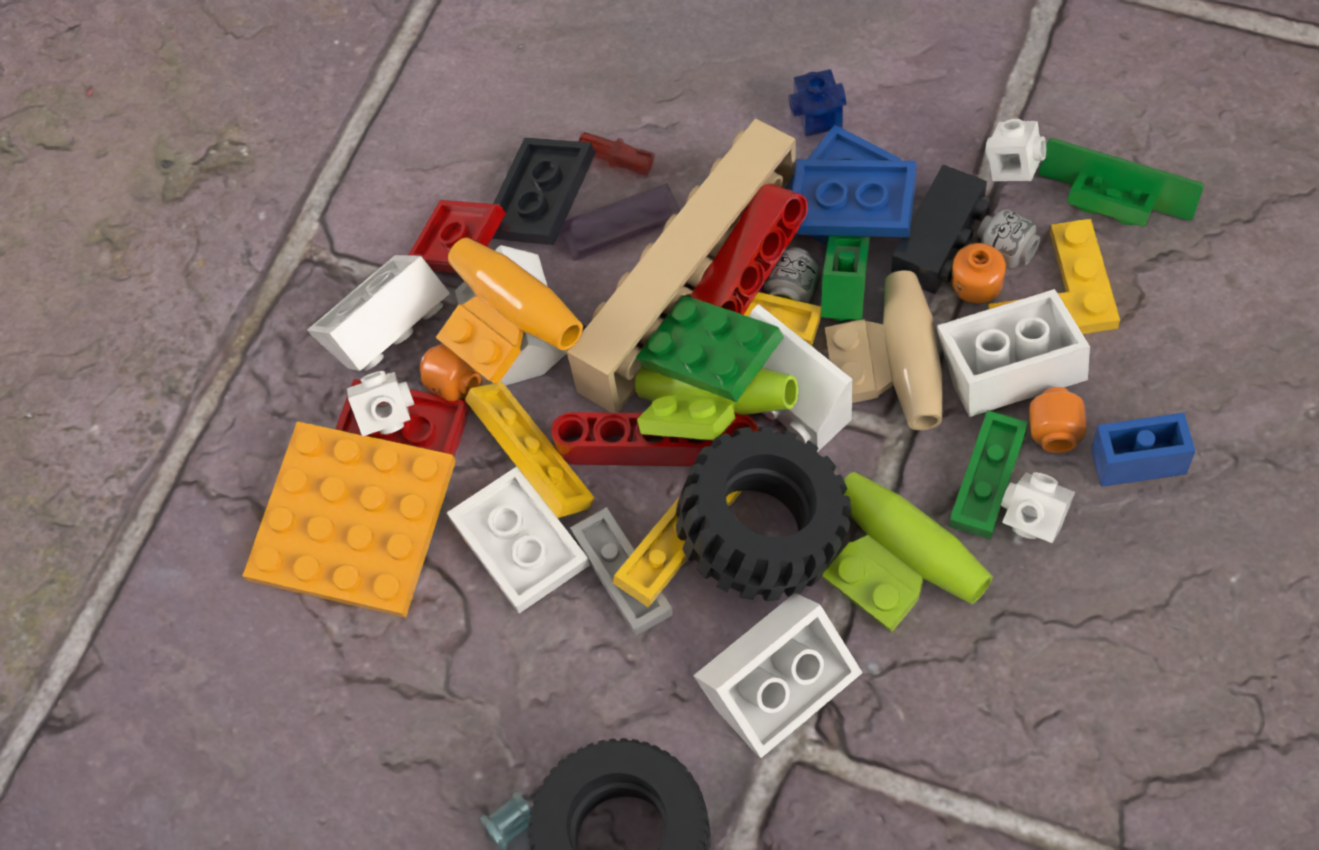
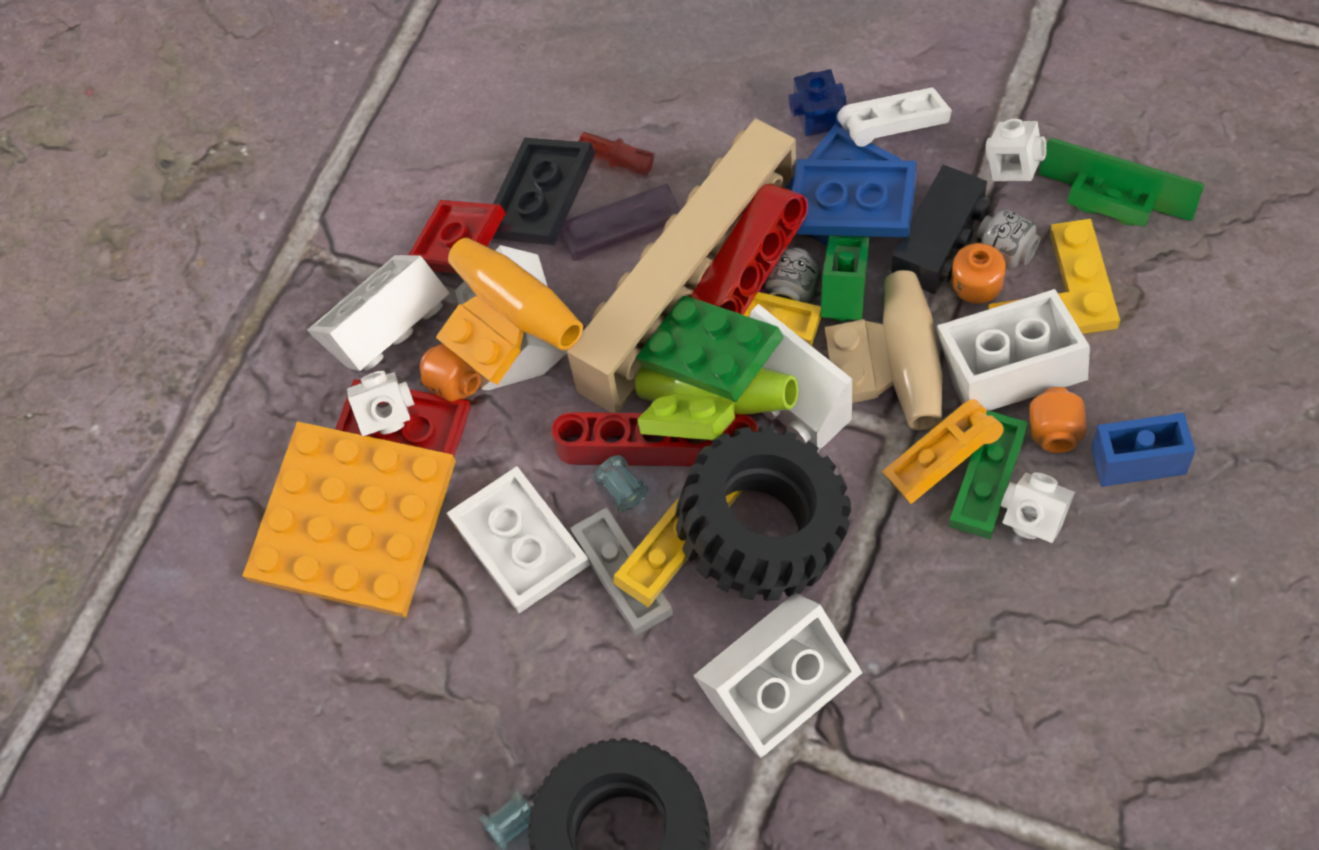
(529, 449): yellow plate -> none
(620, 483): none -> clear light blue bush
(893, 115): none -> white plate
(900, 550): lime plate -> none
(942, 450): none -> light orange plate

